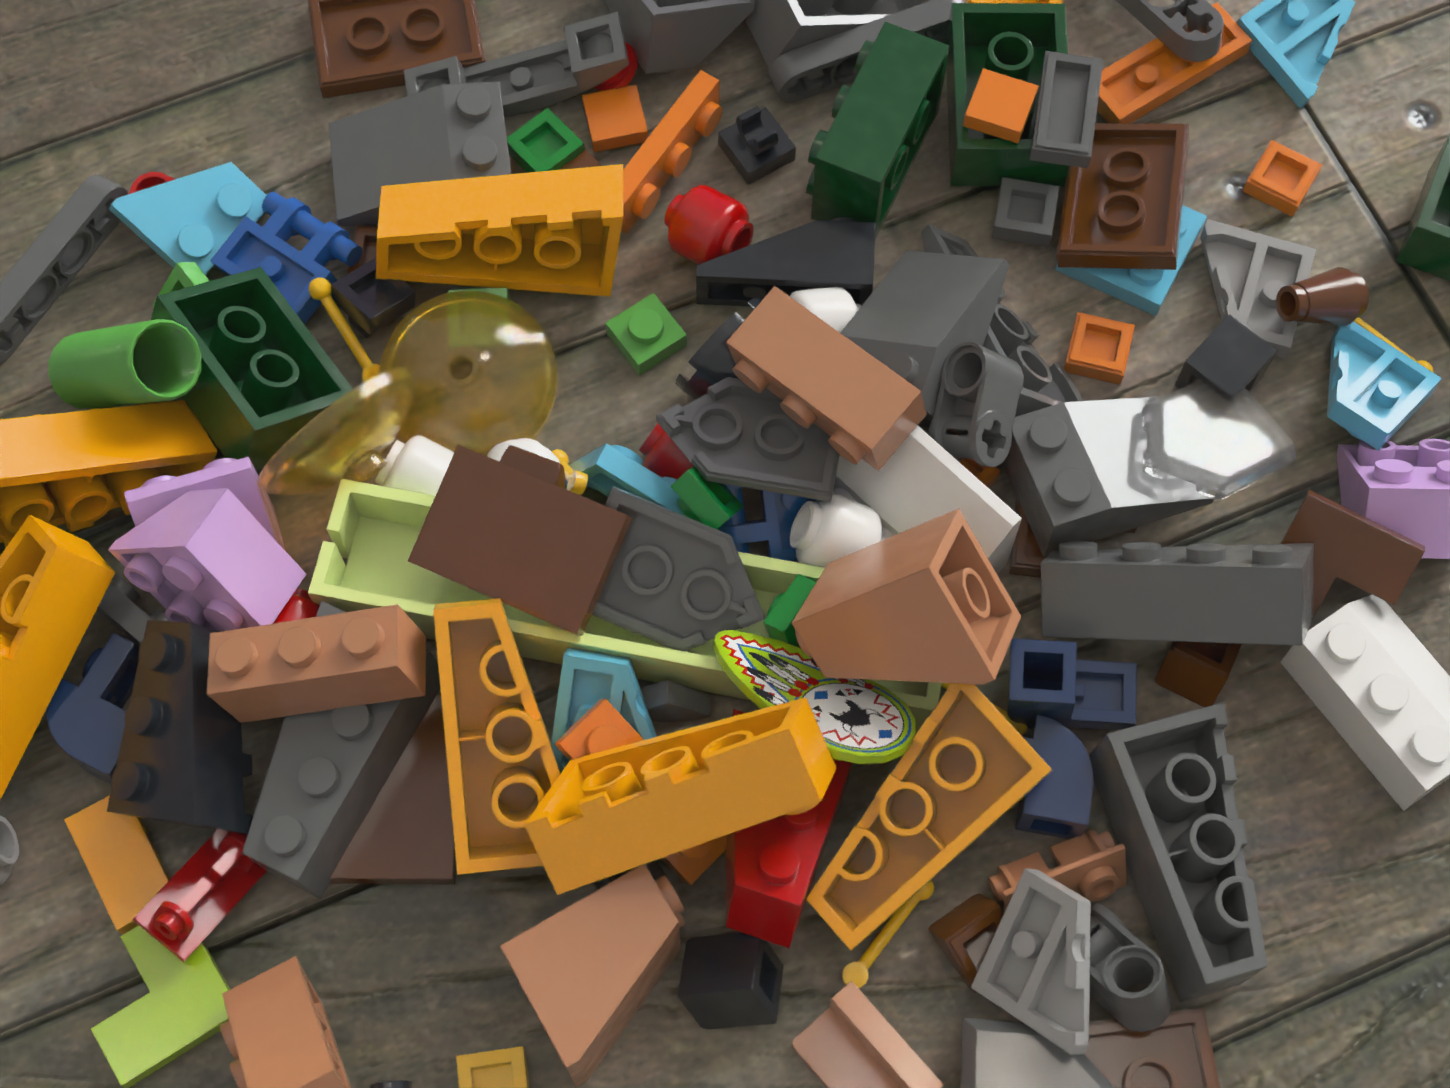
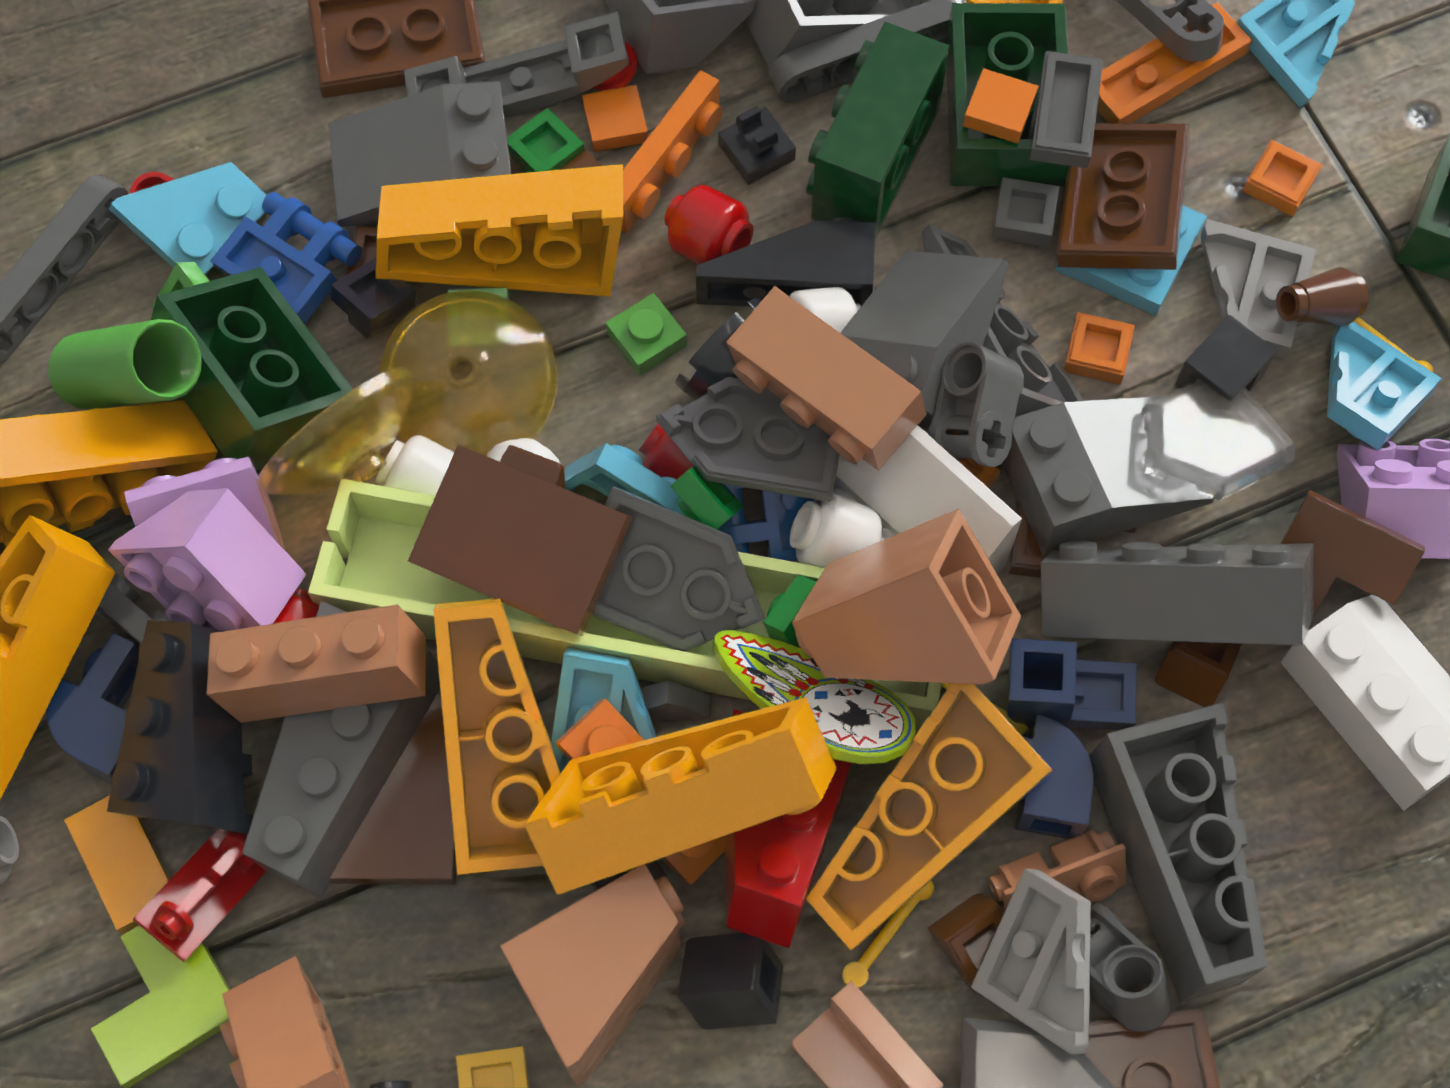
(321, 290): yellow hinge -> none
(576, 480): yellow hinge -> none

